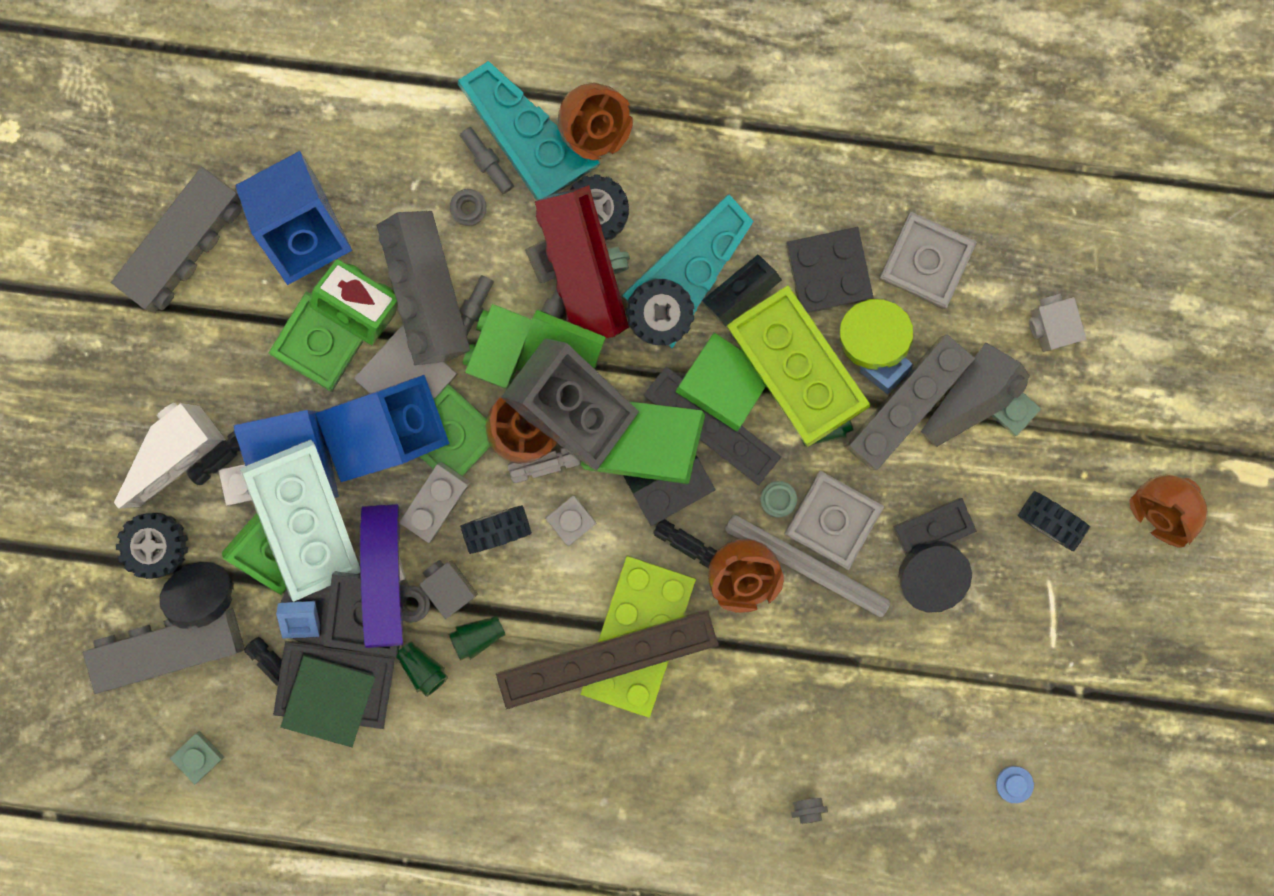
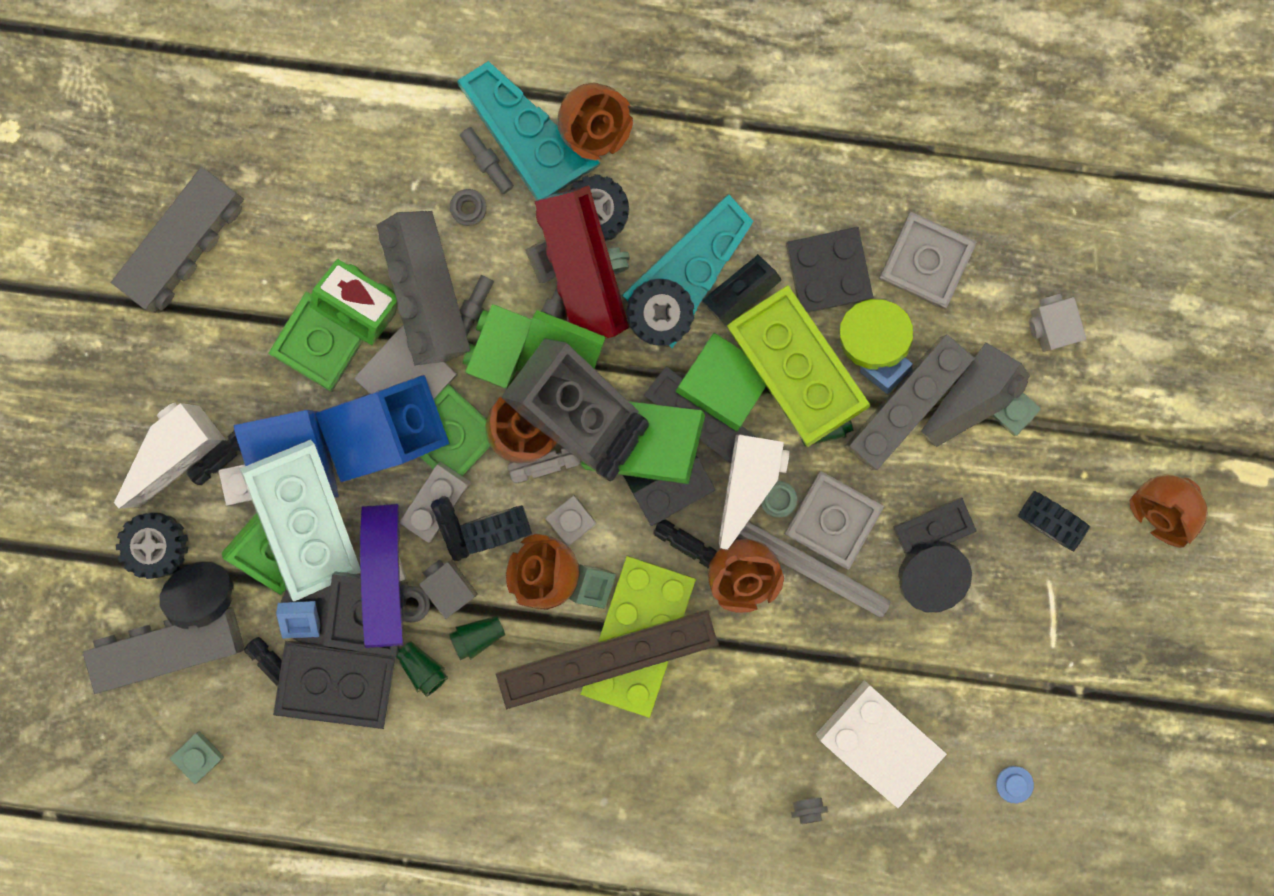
(292, 218): blue slope -> none
(327, 701): dark green tile -> none
(450, 528): none -> black axle
(542, 572): none -> dark orange cylinder
(593, 586): none -> sand green plate
(622, 446): none -> black axle
(751, 477): none -> white slope
(880, 744): none -> white slope

